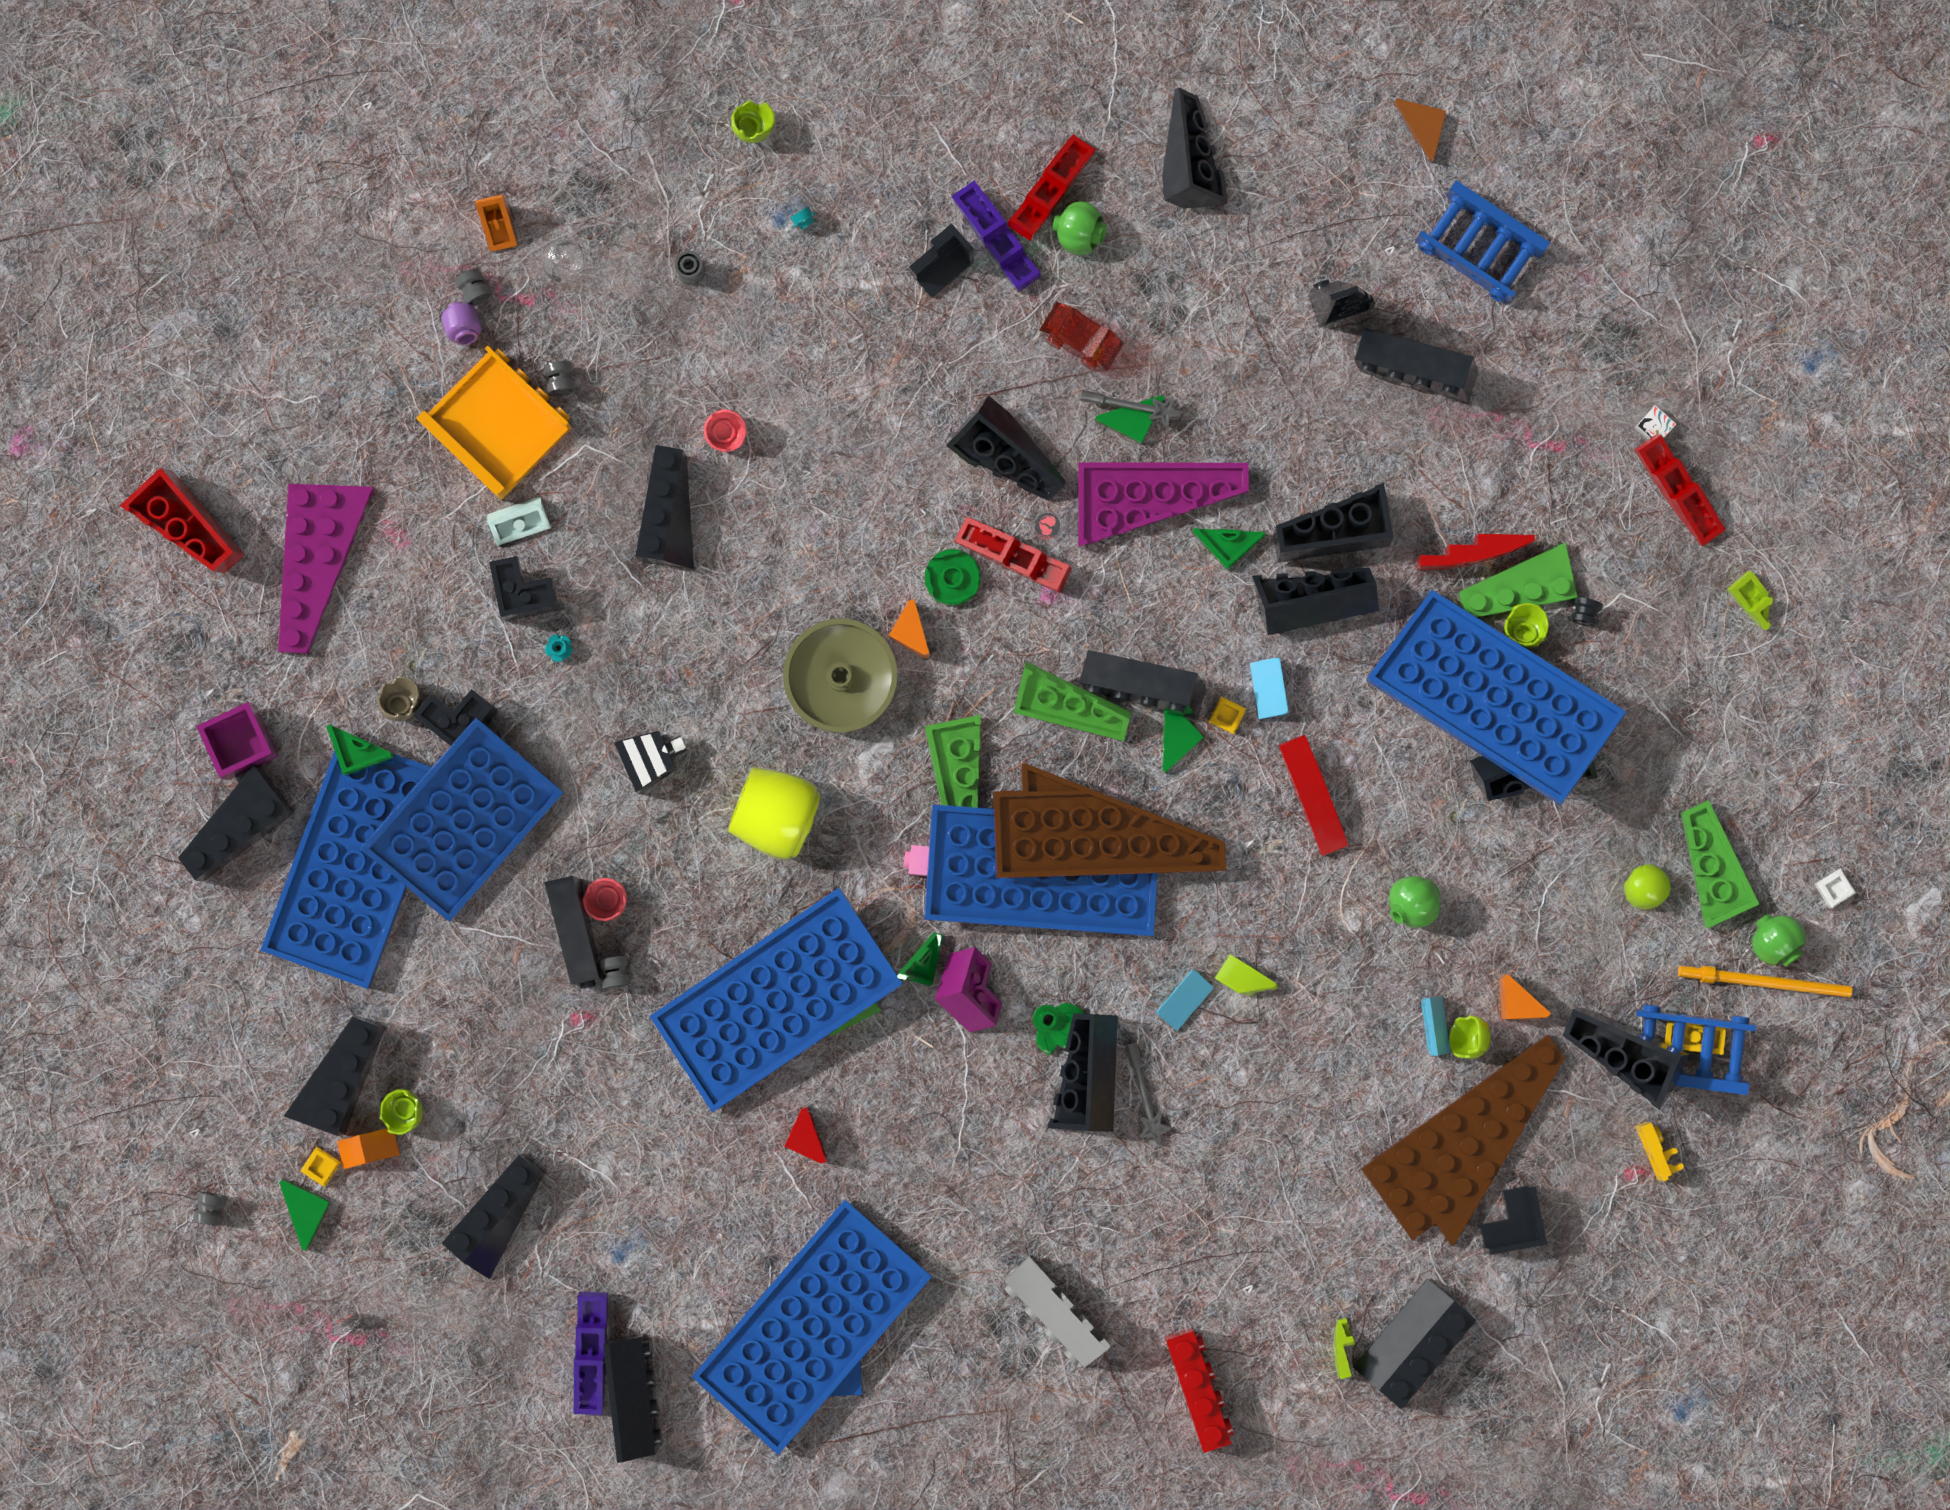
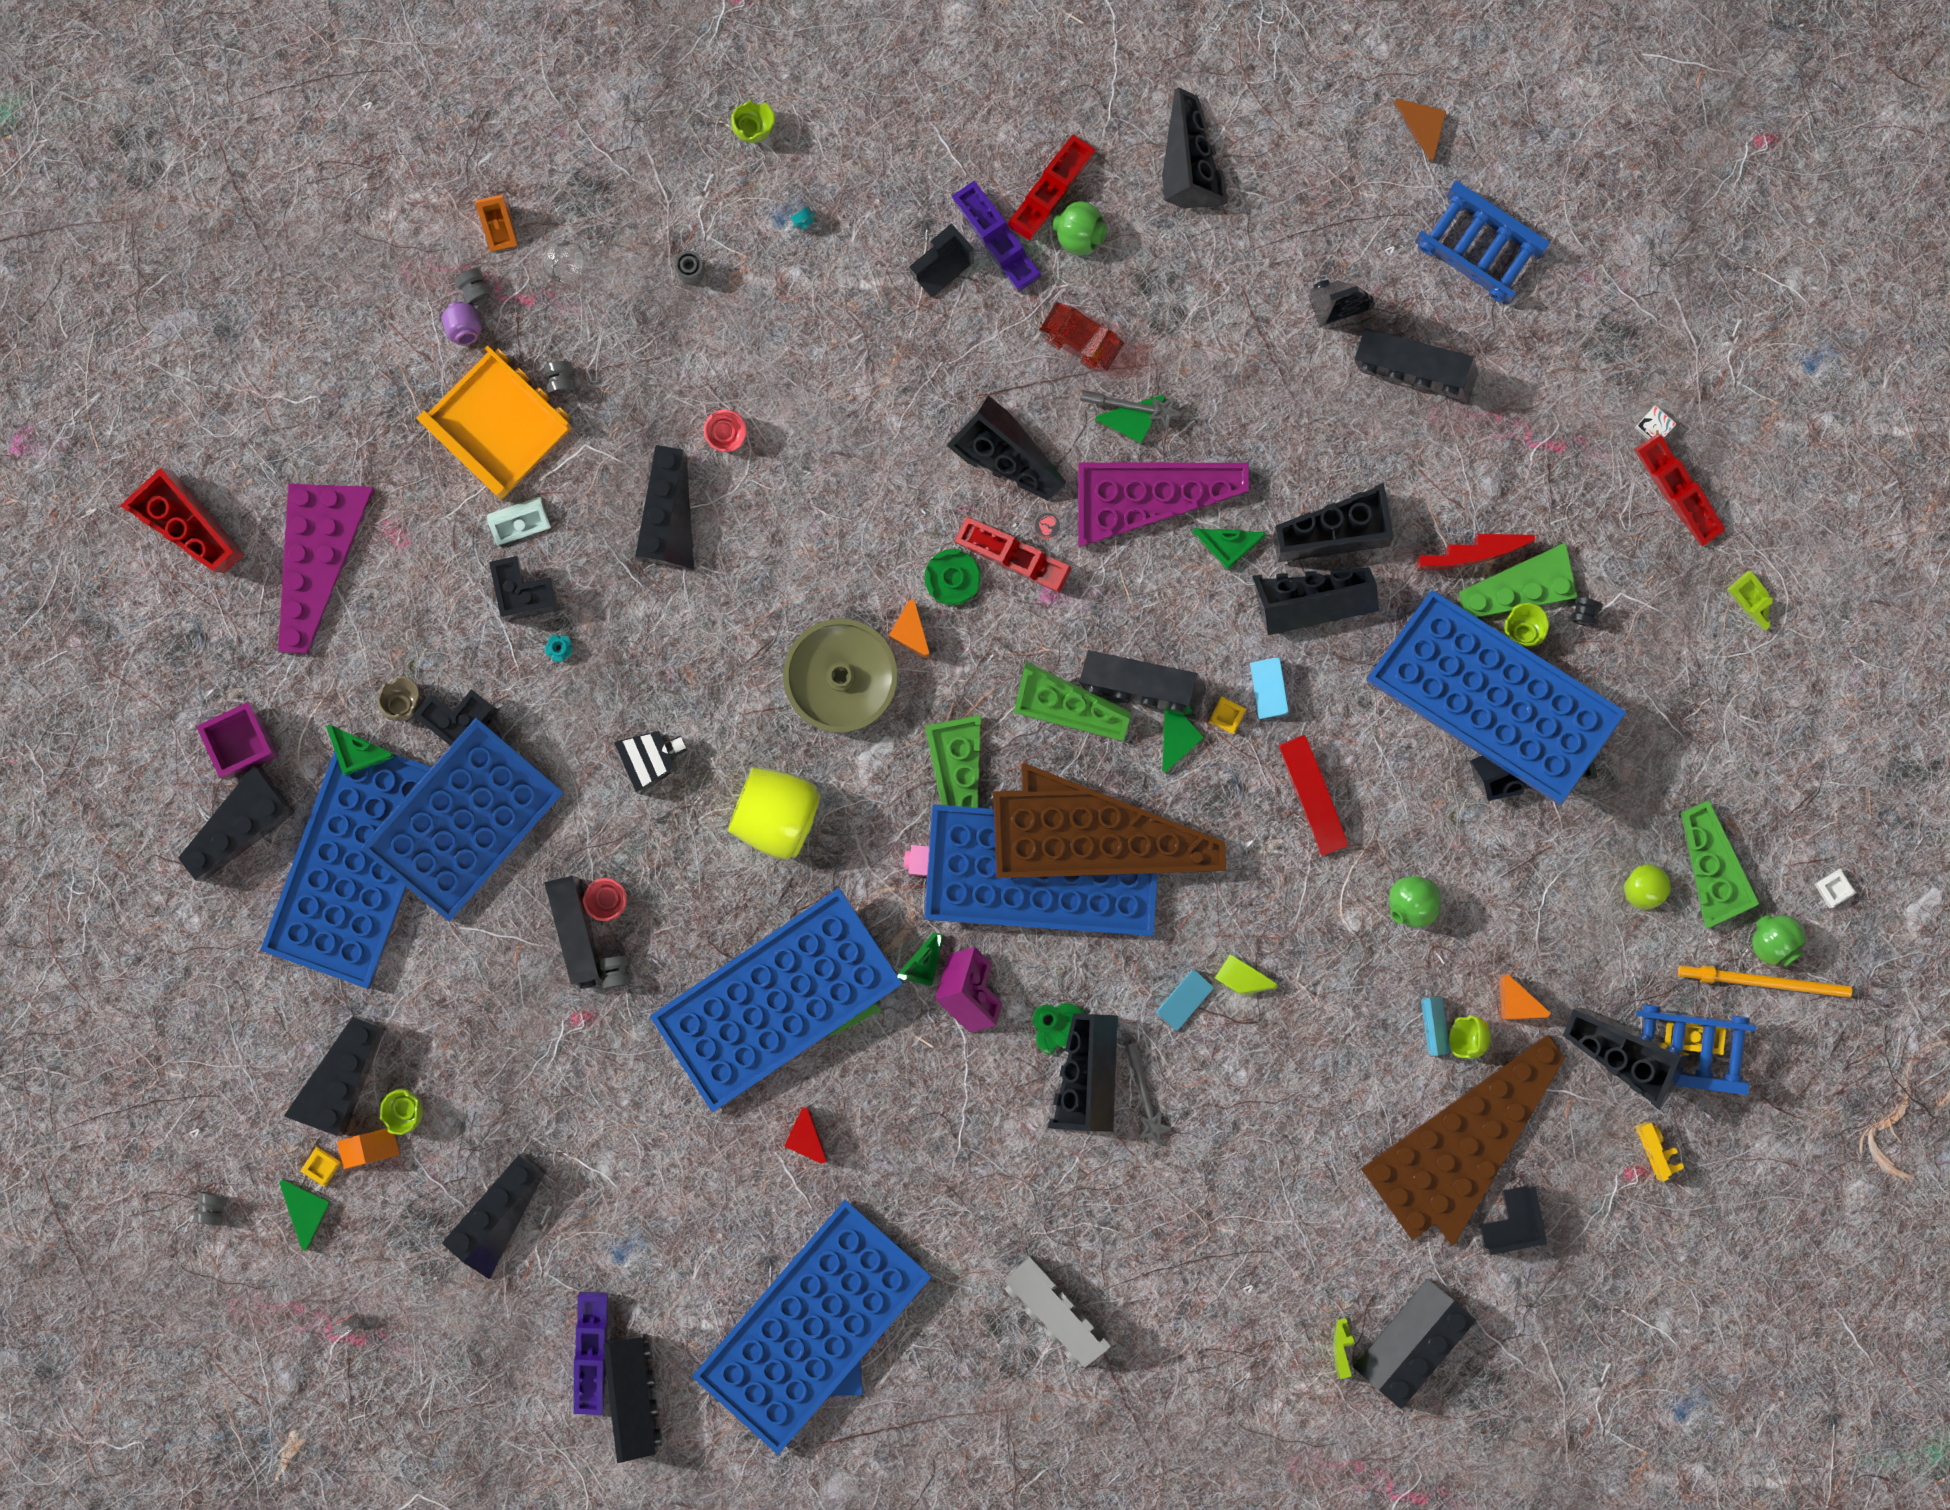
(1197, 1389): red brick -> none

